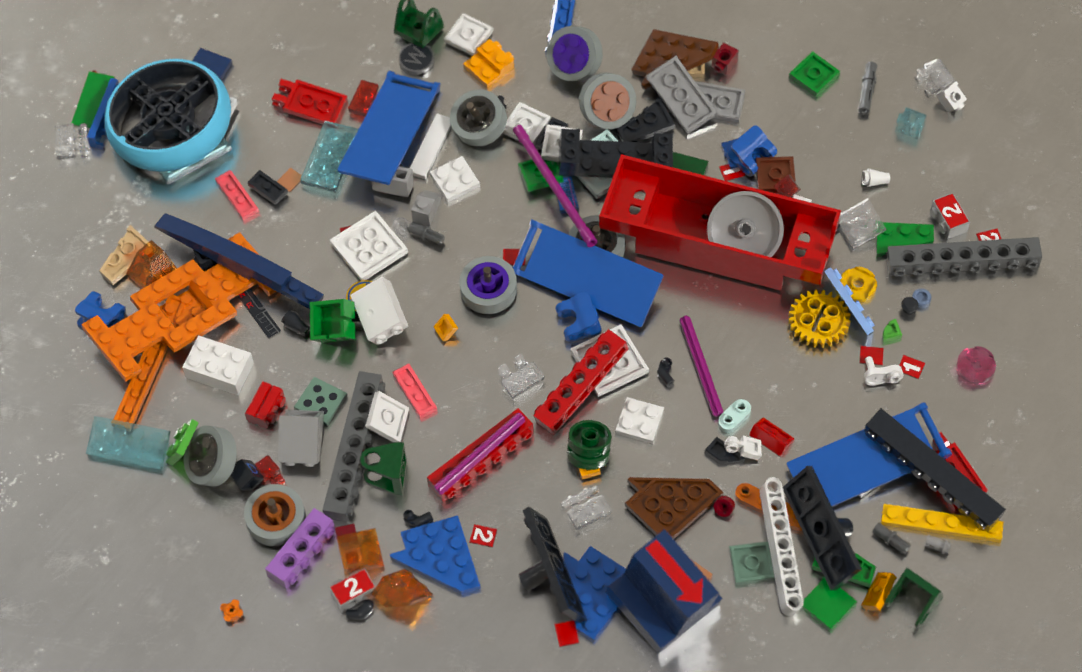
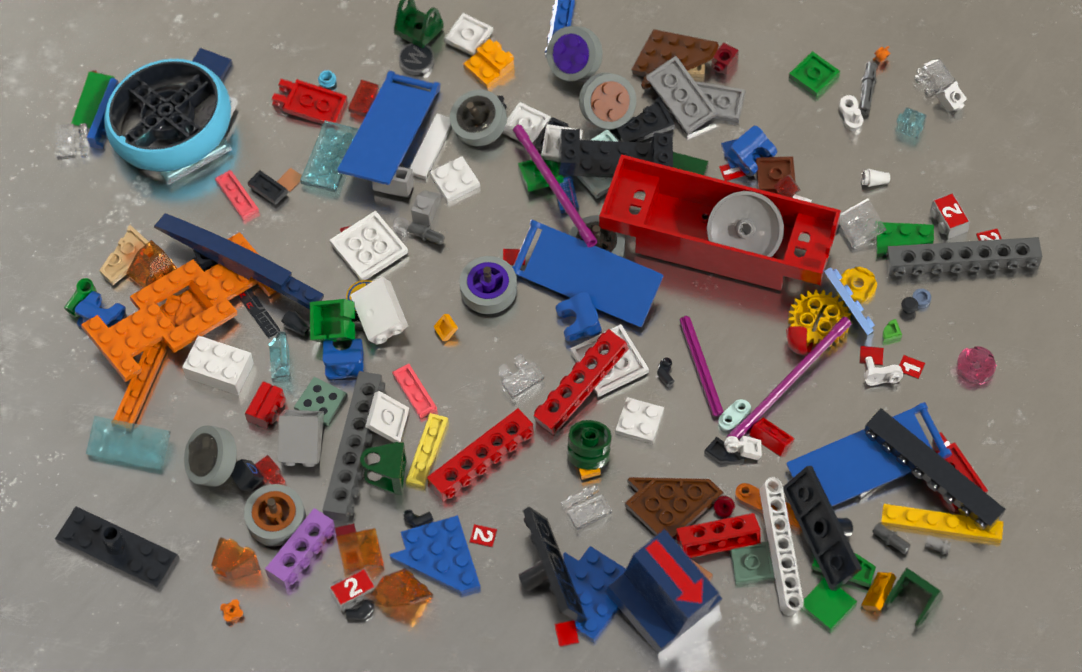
(79, 295): none -> green piece
(117, 548): none -> black plate
(183, 437): bright green plate -> none
(233, 560): none -> clear orange slope
(280, 358): none -> clear light blue tile
(327, 75): none -> medium azure plate
(343, 363): none -> blue piece
(427, 450): none -> light yellow tile
(478, 454): magenta axle -> none
(719, 535): none -> red brick
(797, 340): none -> red helmet
(836, 331): none -> magenta piece
(852, 115): none -> white piece
(881, 54): none -> orange plate

